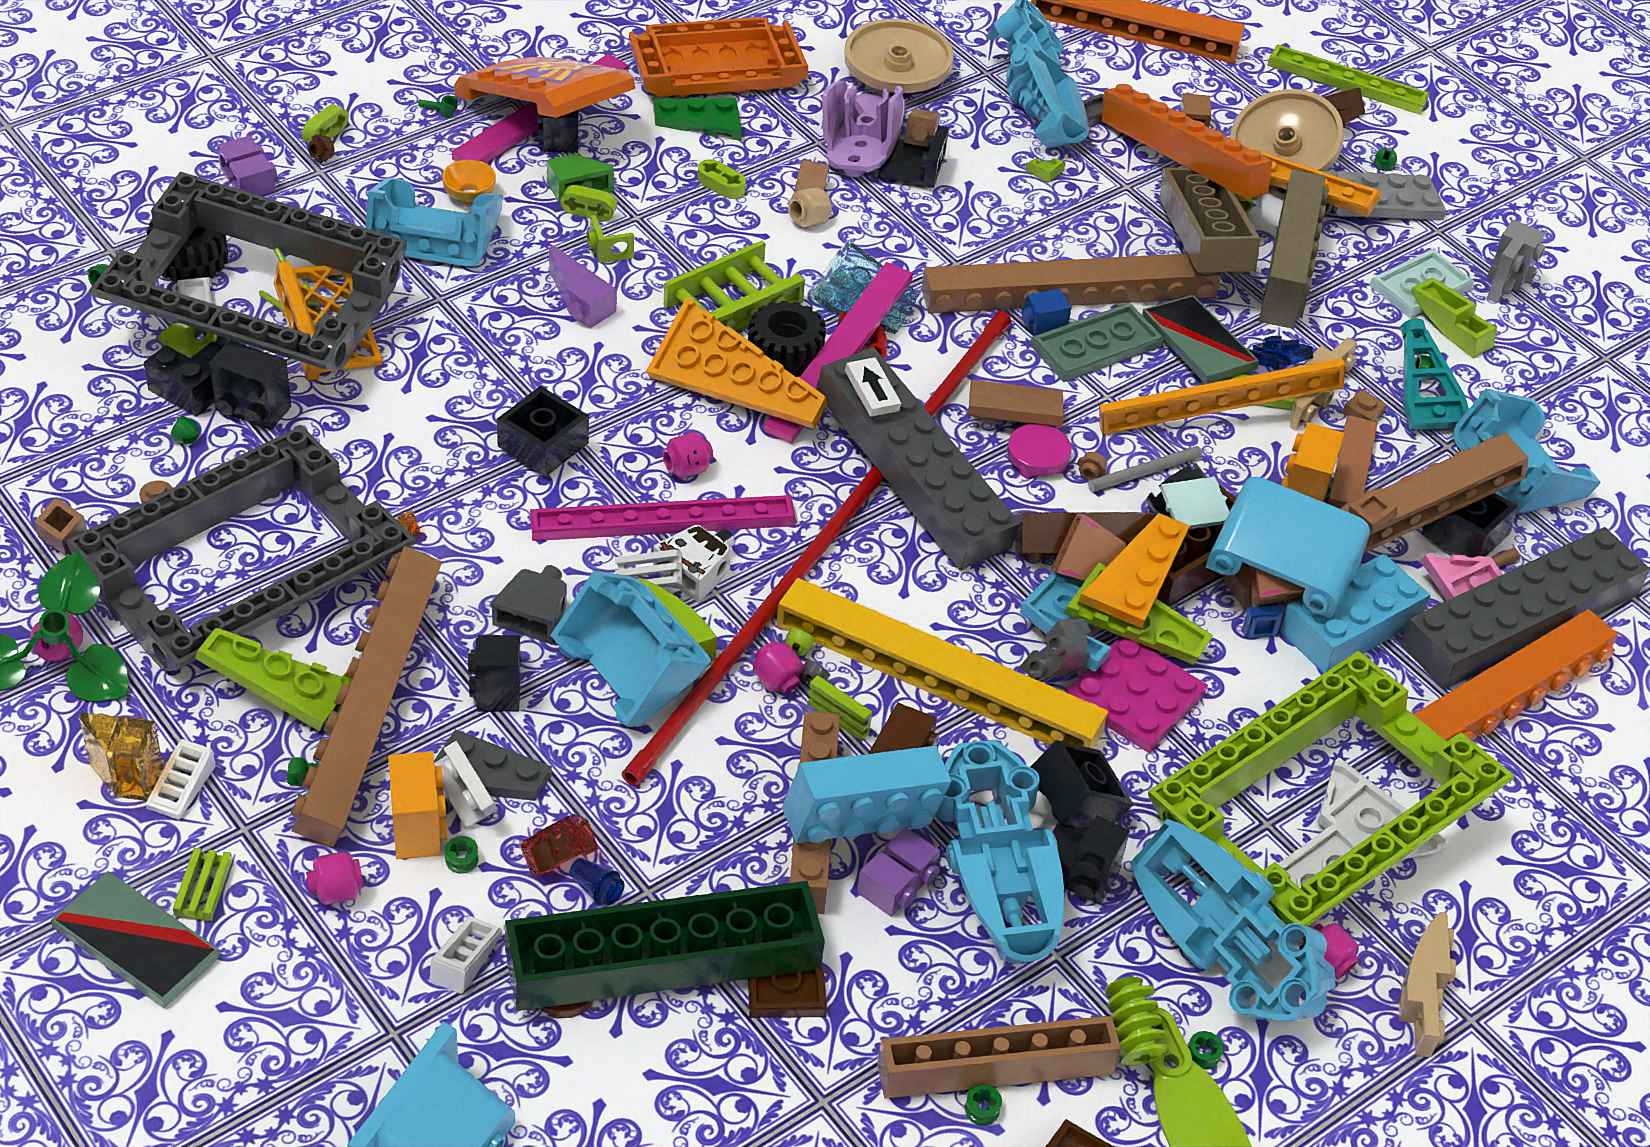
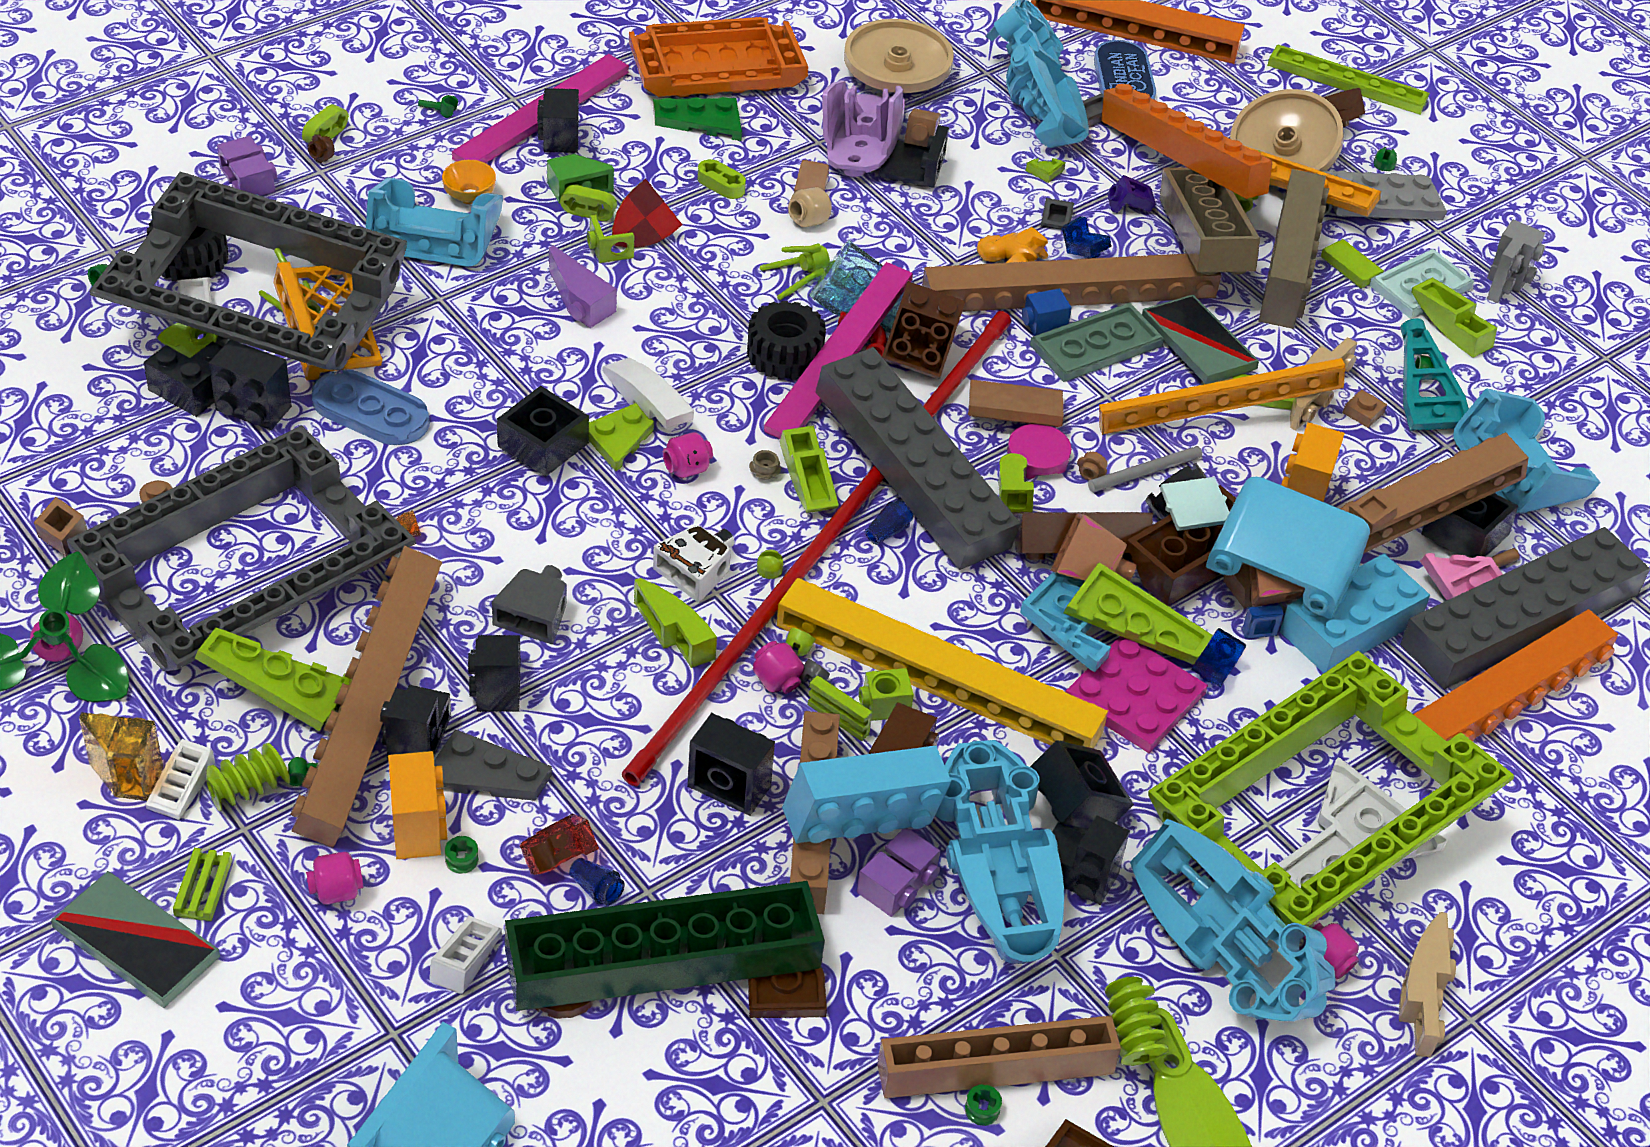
(184, 431): green hinge -> none
(245, 774): none -> lime piece
(370, 407): none -> medium blue tile
(415, 720): none -> black brick
(464, 787): white bracket -> none
(551, 83): orange slope -> none
(620, 433): none -> lime wing
(631, 644): medium azure windscreen -> none
(645, 216): none -> shield
(650, 392): none -> white slope
(661, 517): dark pink tile -> none
(676, 566): white tile -> none
(726, 366): light orange wing -> none
(730, 763): none -> black brick
(732, 268): lime fence -> none
(765, 464): none -> dark tan plate
(770, 564): none -> lime hinge
(808, 469): none -> lime slope
(813, 259): none -> lime plant
(873, 387): white tile -> none
(884, 690): none -> lime brick
(890, 521): none -> clear blue cone
(923, 330): none -> reddish brown slope
(1012, 483): none -> lime leg
(1016, 246): none -> light orange animal
(1057, 213): none -> dark grey slope
(1064, 651): flat silver cylinder -> none
(1081, 241): none -> clear blue bracket
(1123, 63): none -> tile
(1131, 192): none -> dark purple bracket
(1137, 574): light orange wing -> none
(1196, 107): medium nougat brick -> none
(1201, 1040): green bush -> none
(1219, 657): none -> clear blue bracket
(1280, 351): clear blue plate -> none
(1351, 263): none -> lime tile
(1353, 461): nougat tile -> none

